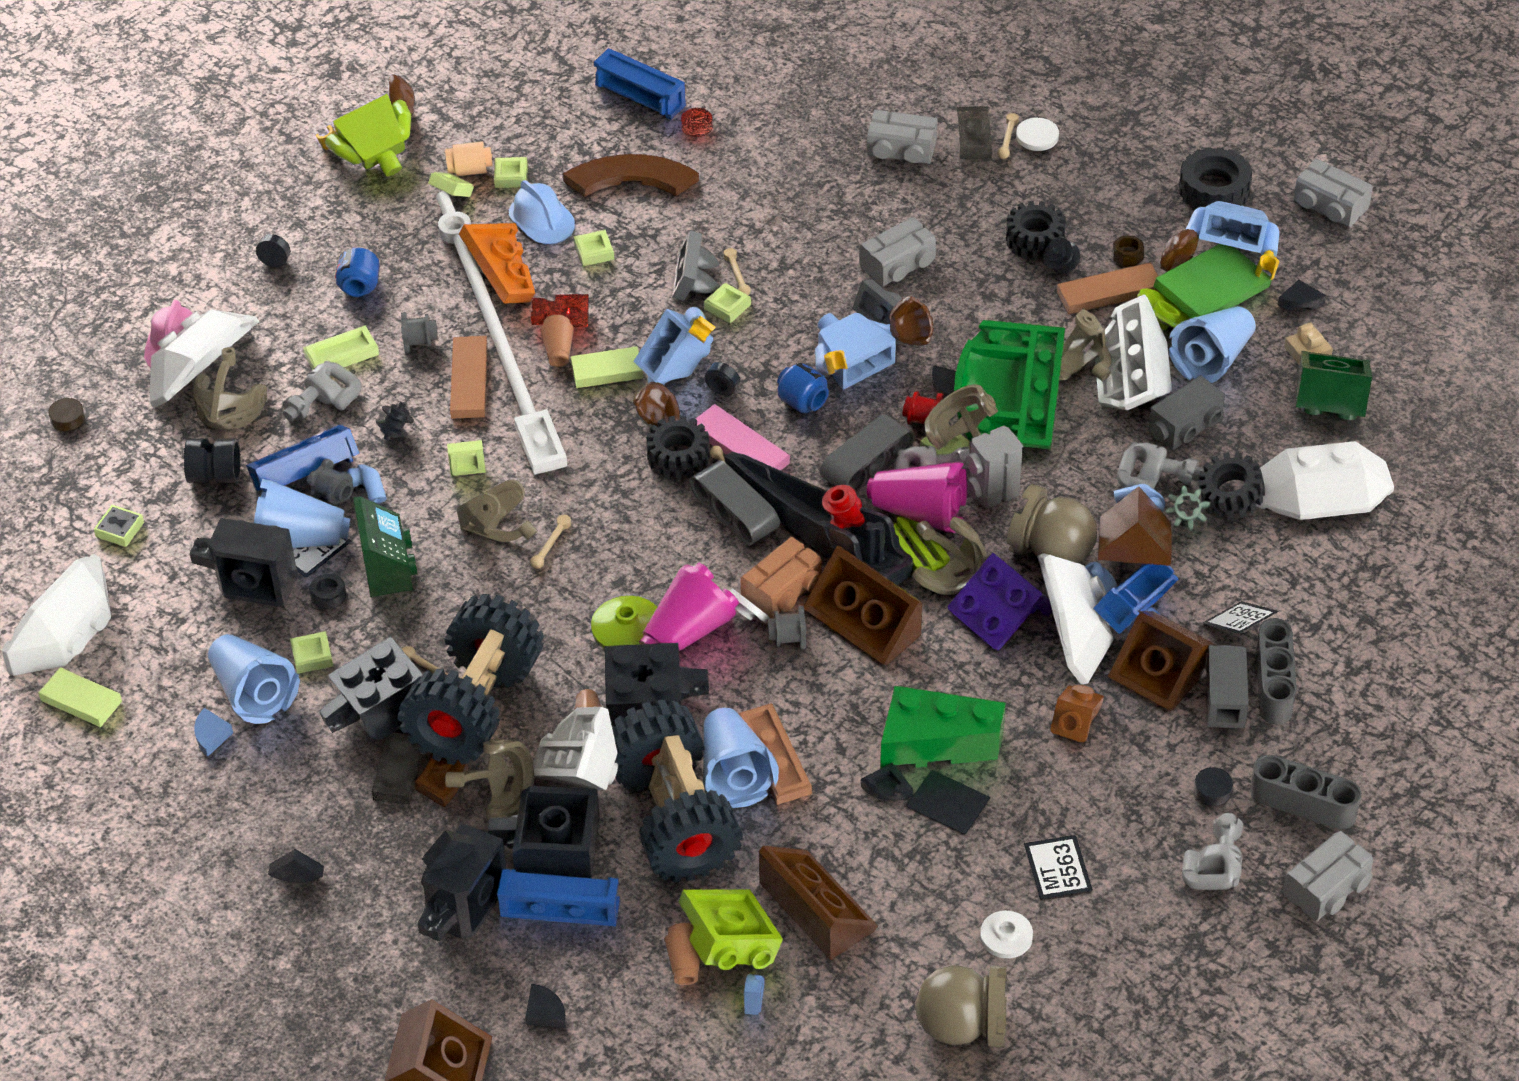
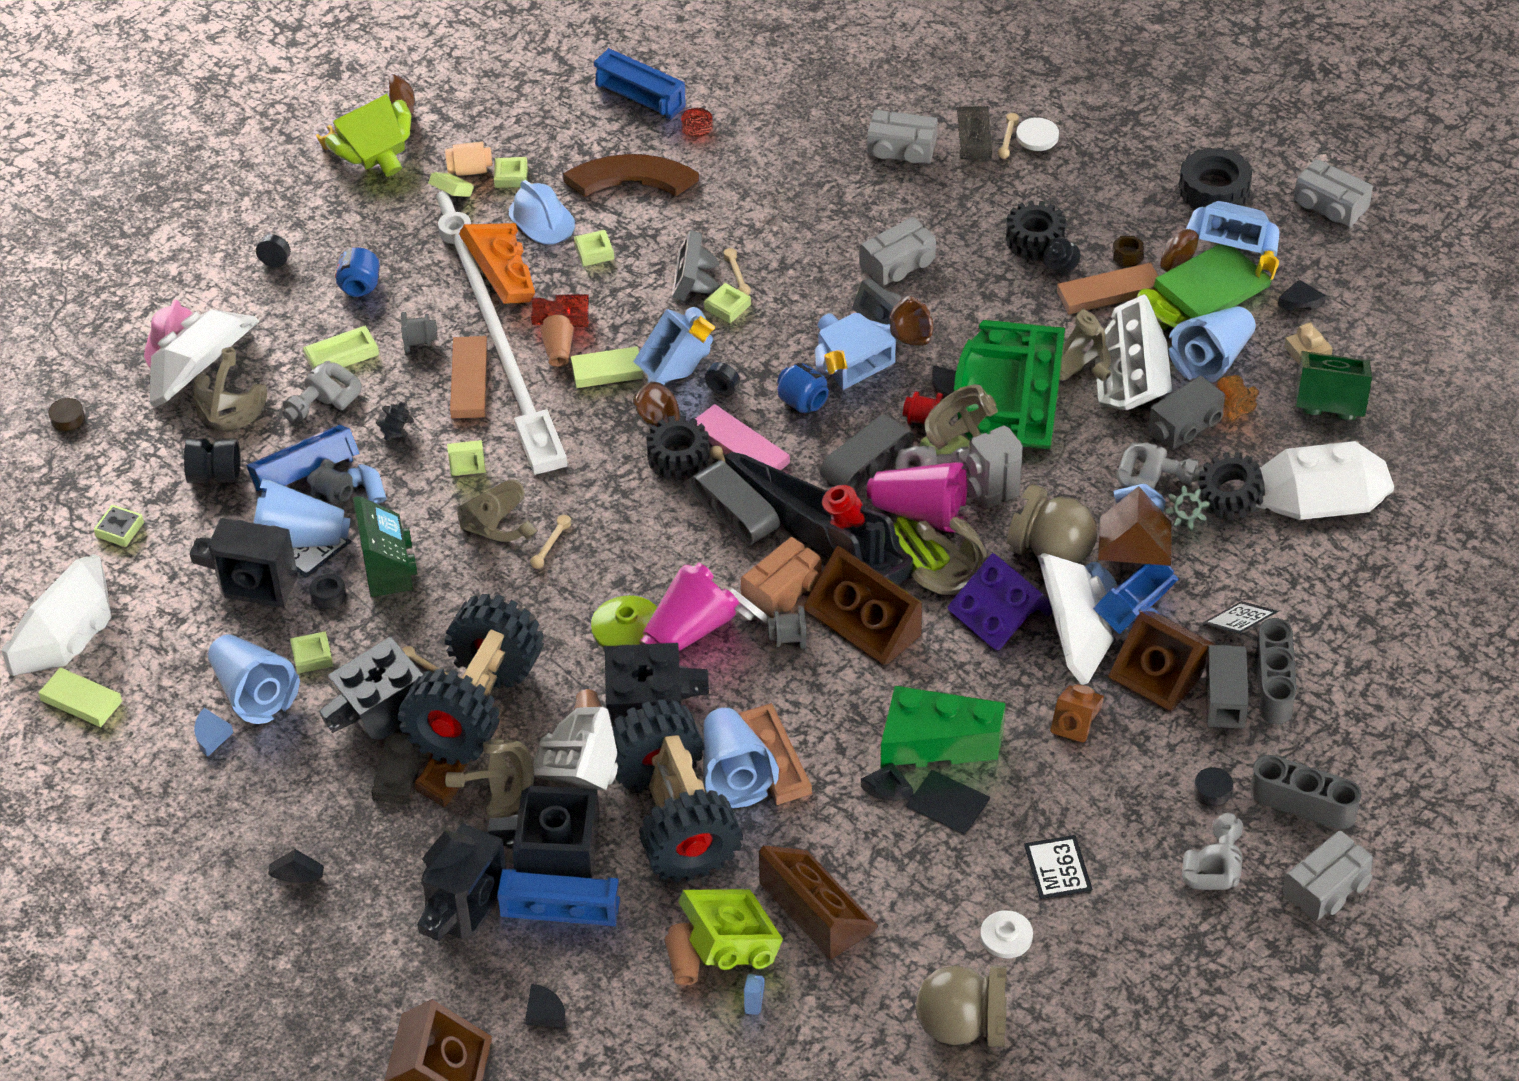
(1237, 396): none -> clear orange brick

